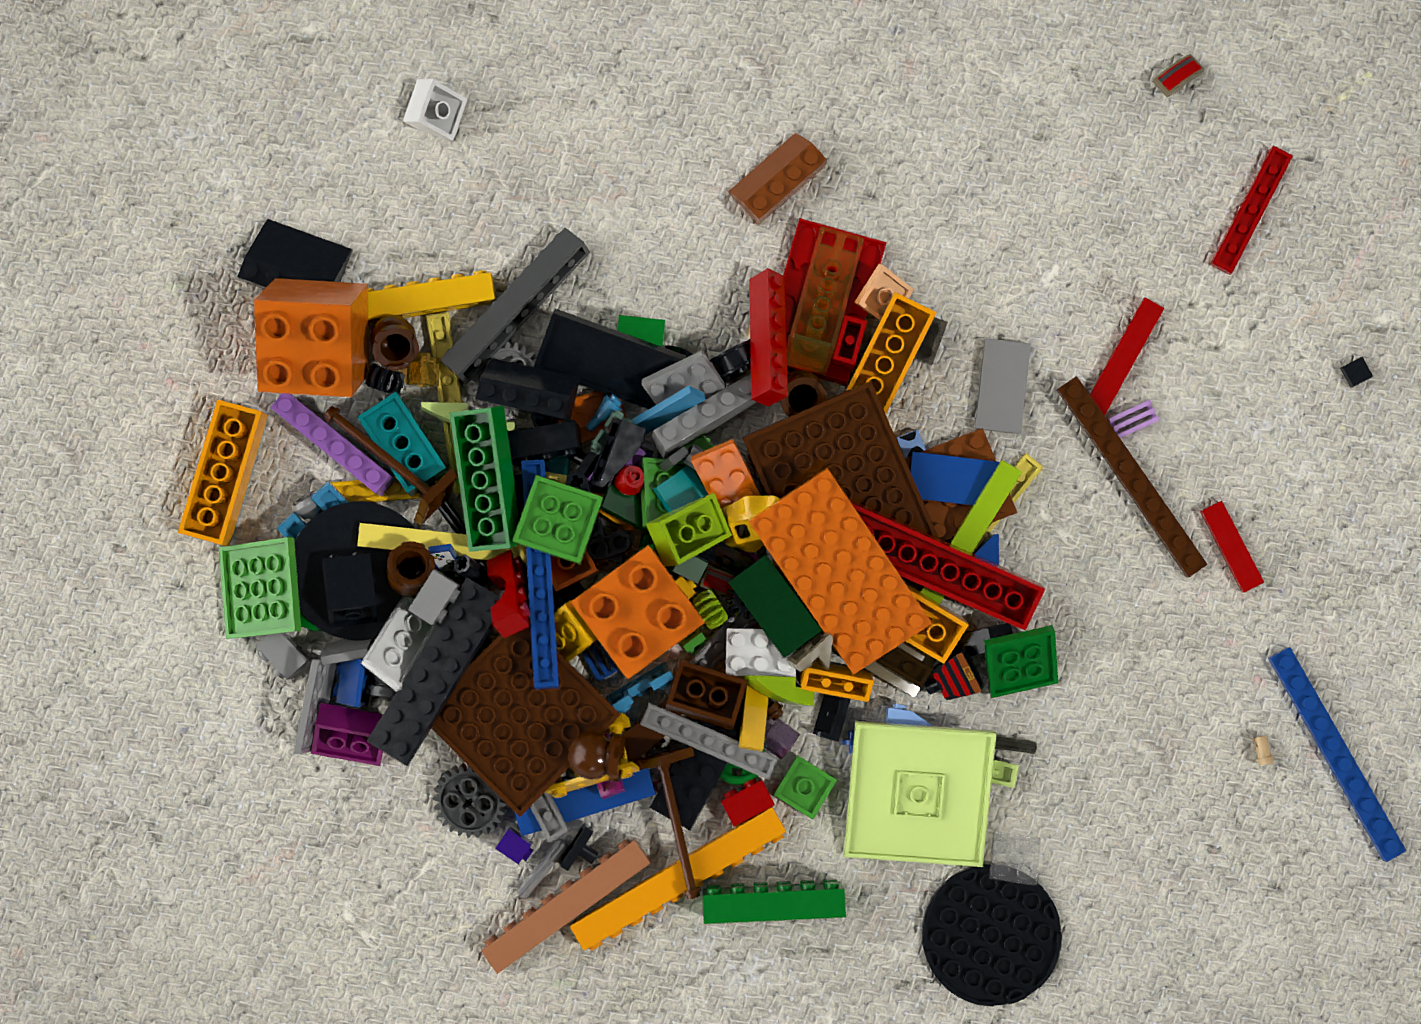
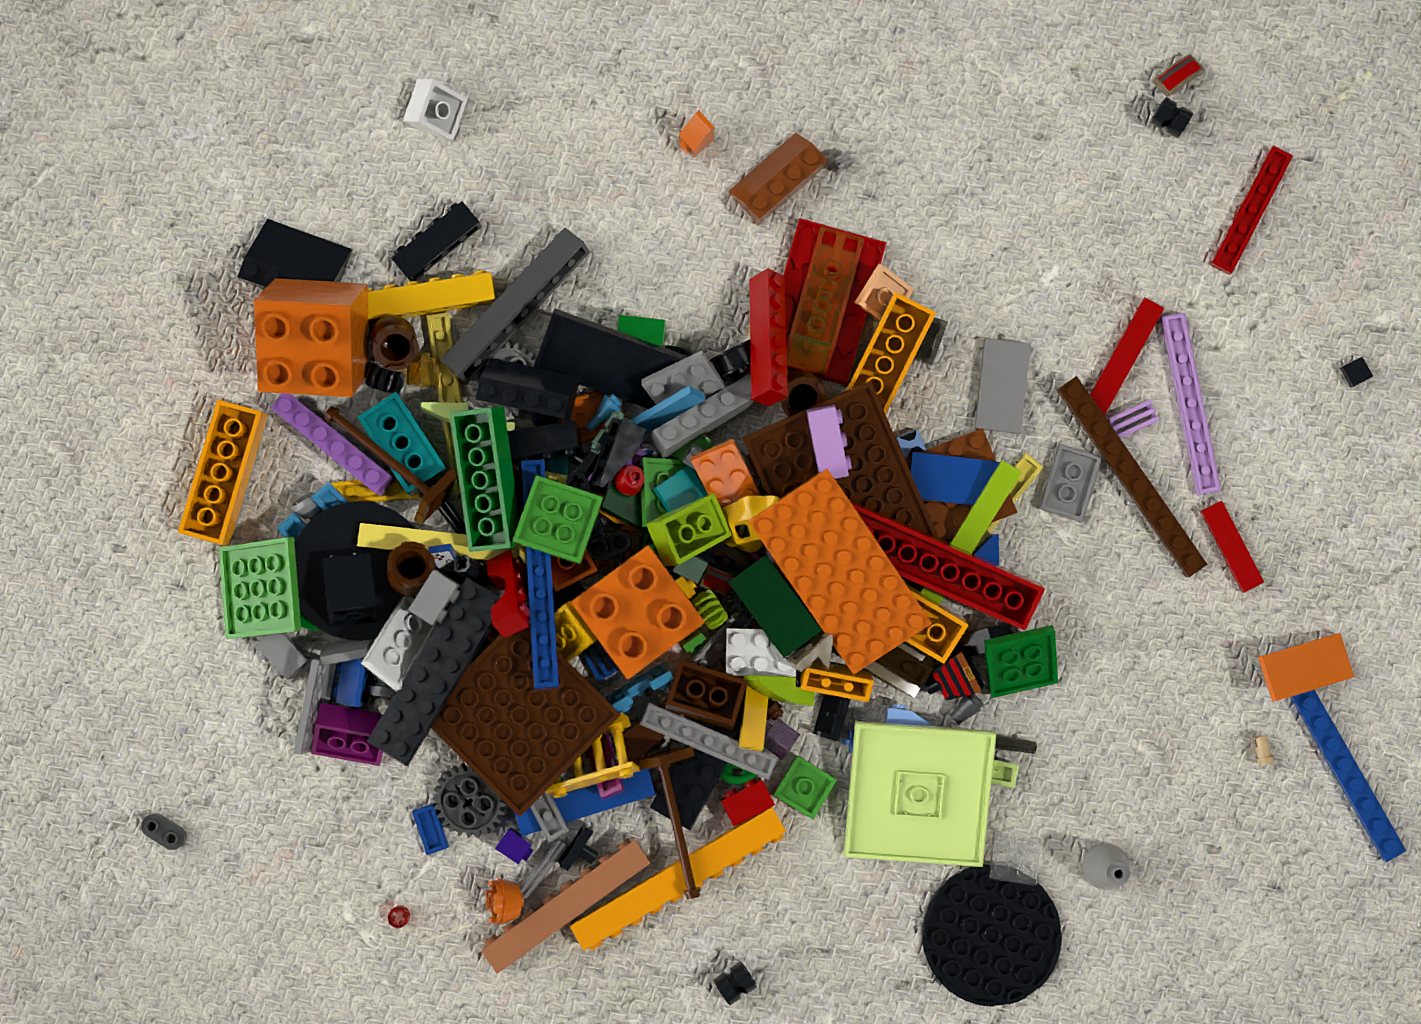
(163, 829): none -> dark grey plate
(391, 918): none -> clear red bush
(430, 829): none -> blue tile
(437, 241): none -> black brick
(504, 901): none -> orange cone
(595, 756): reddish brown tile -> none
(674, 459): dark grey tile -> none
(696, 134): none -> orange slope
(735, 983): none -> black wheel
(773, 902): green brick -> none
(828, 440): none -> lavender brick
(843, 161): none -> light grey bush
(849, 342): red brick -> none
(966, 708): none -> dark grey cone
(1070, 483): none -> light grey tile
(1106, 866): none -> light grey cone
(1171, 117): none -> black wheel
(1190, 404): none -> lavender tile
(1306, 667): none -> orange tile

